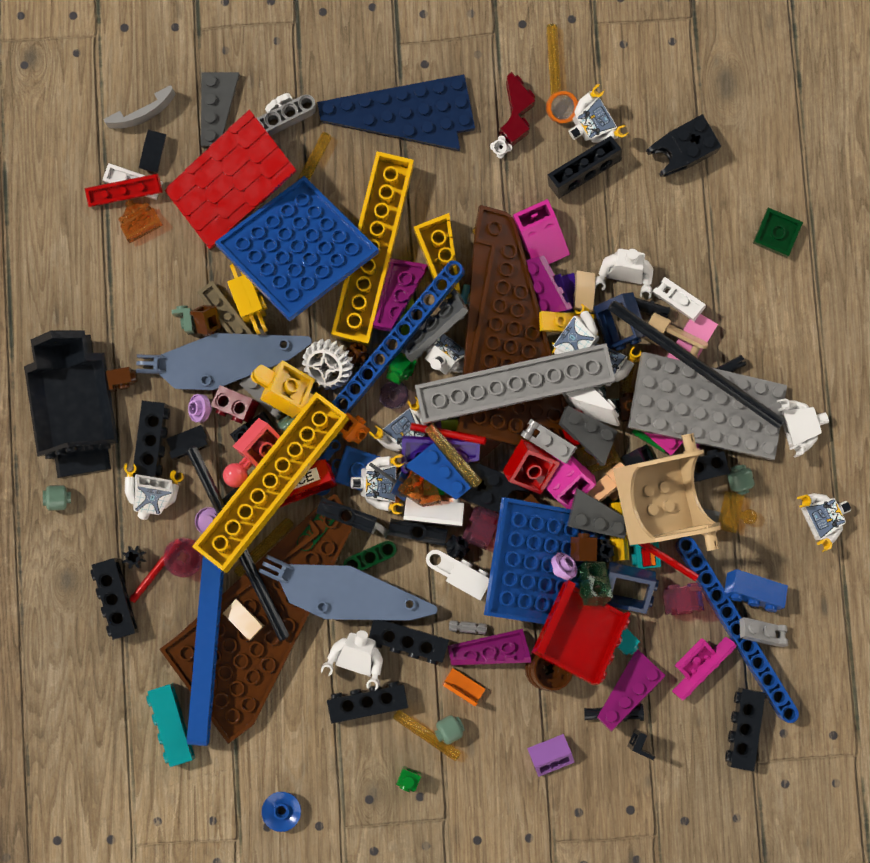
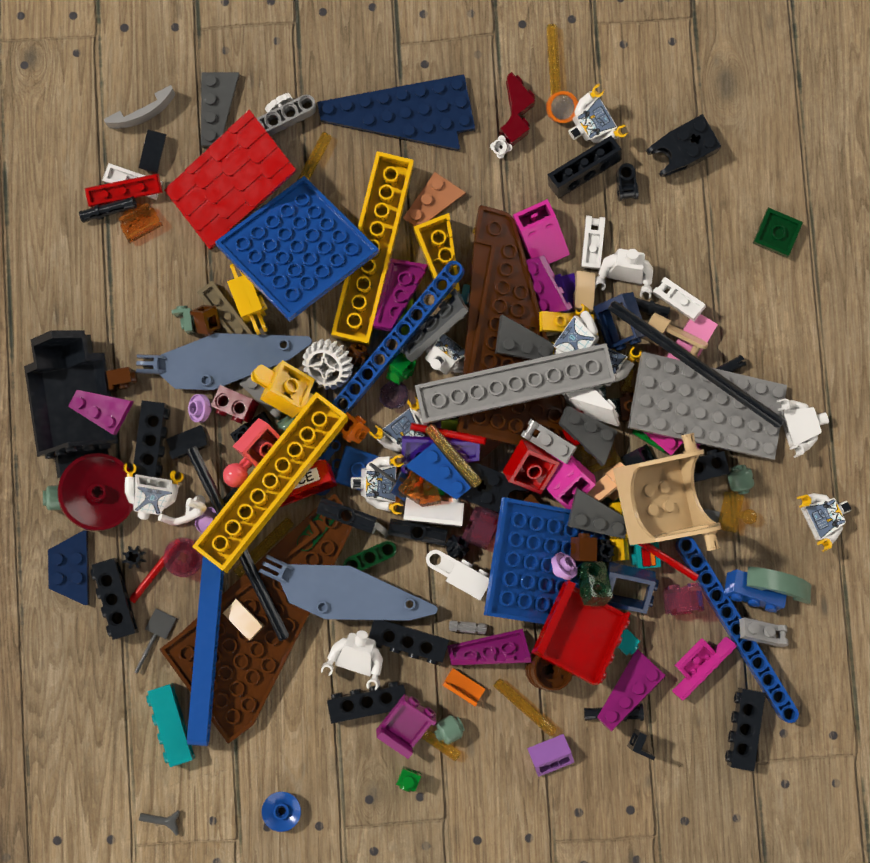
(70, 568): none -> dark blue wing
(94, 492): none -> dark red dish
(100, 211): none -> black pin
(101, 409): none -> magenta wing
(160, 625): none -> dark grey piece
(169, 821): none -> dark grey piece
(194, 509): none -> white piece
(405, 725): none -> magenta panel
(432, 200): none -> nougat wing
(520, 342): none -> dark grey wing
(525, 707): none -> clear yellow axle
(593, 243): none -> white plate
(627, 186): none -> black piece
(779, 582): none -> sand green slope

